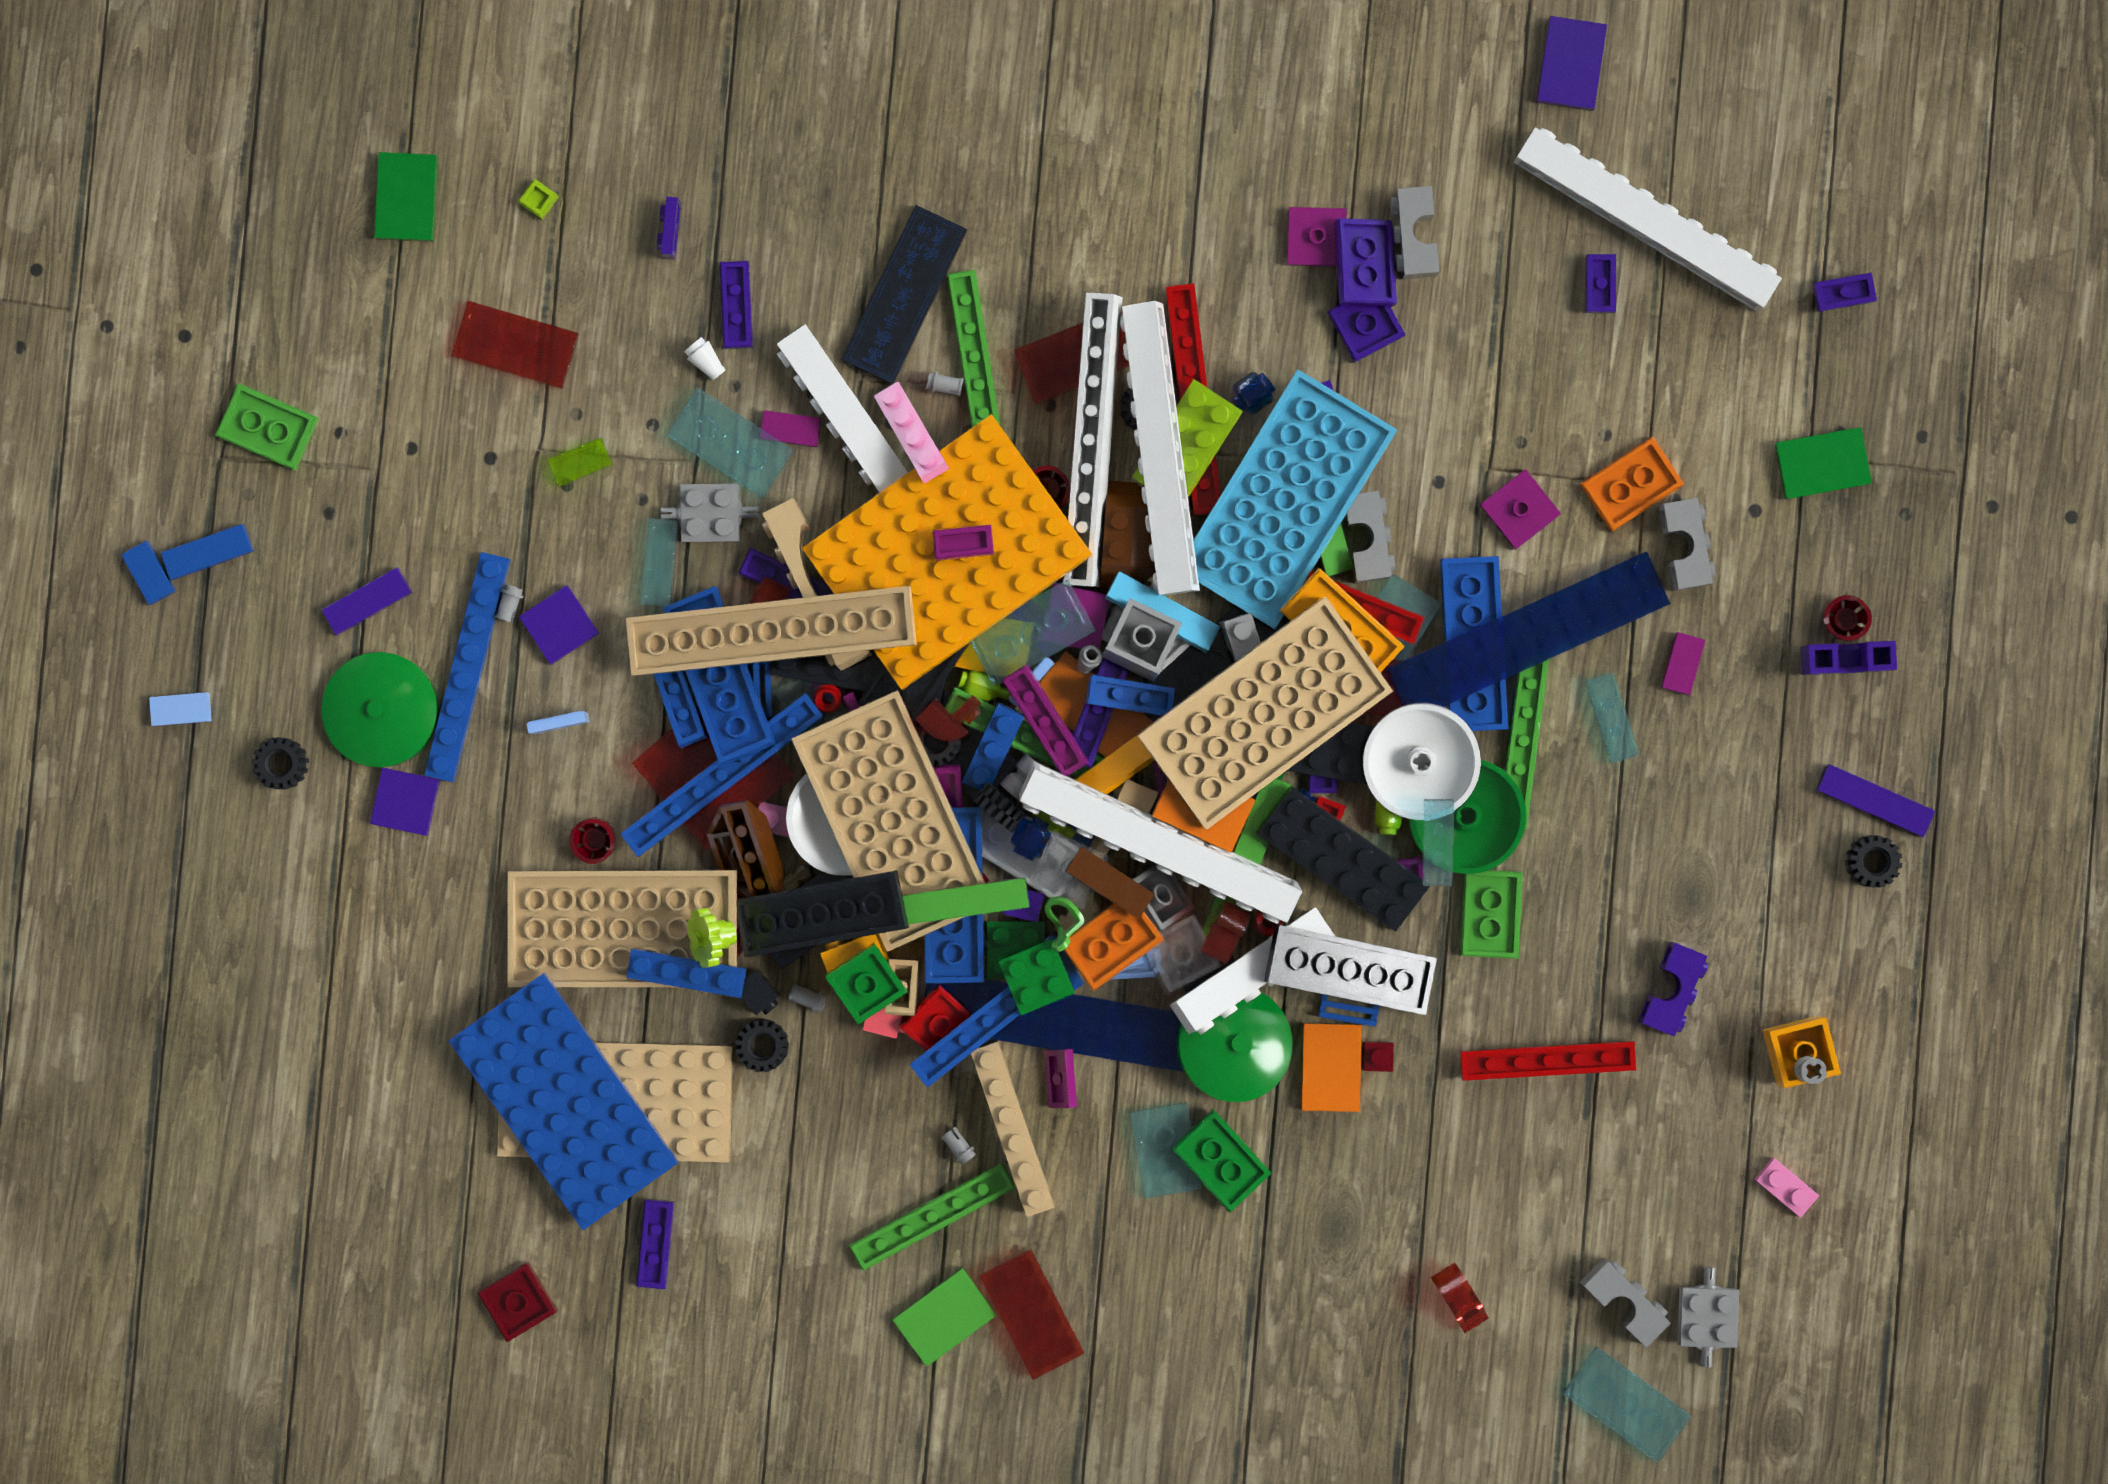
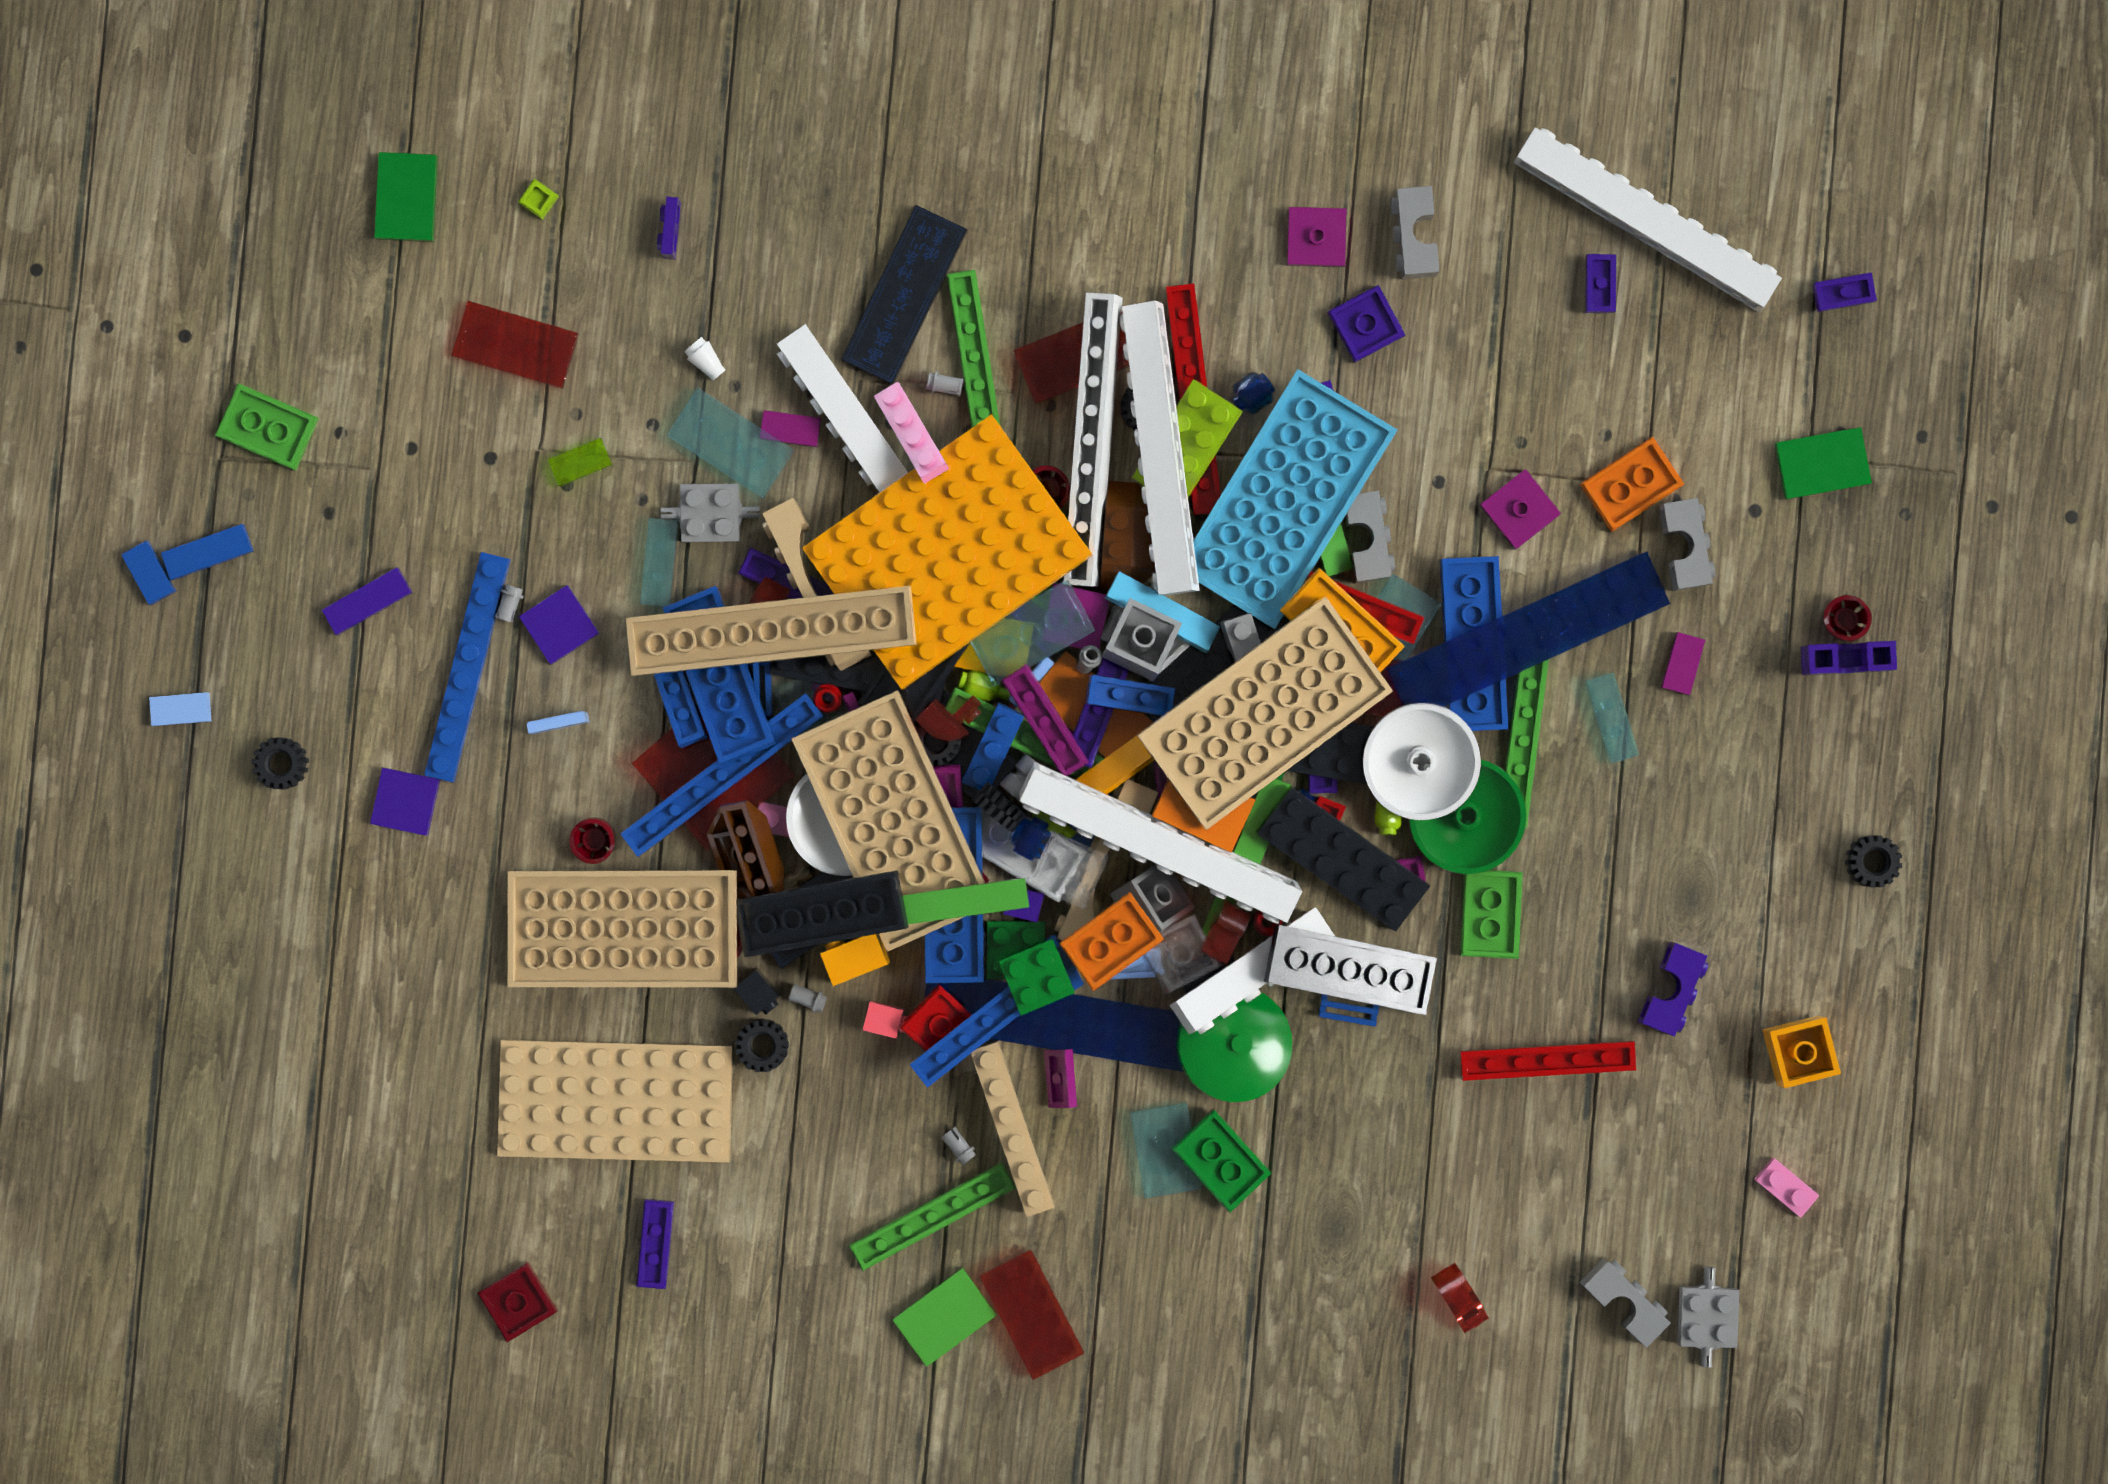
(380, 709): green dish -> none
(563, 1101): blue plate -> none
(685, 973): blue plate -> none
(709, 937): lime plant -> none
(736, 305): dark purple tile -> none
(866, 983): green plate -> none
(909, 975): tan slope -> none
(963, 542): magenta tile -> none
(1063, 940): bright green piece -> none
(1109, 882): reddish brown tile -> none
(1331, 1067): orange tile -> none
(1365, 262): dark purple tile -> none
(1378, 1056): dark red plate -> none
(1438, 842): clear light blue tile -> none
(1571, 63): dark purple tile -> none
(1627, 1404): clear light blue tile -> none
(1802, 1072): light grey bush -> none
(1875, 800): dark purple tile -> none

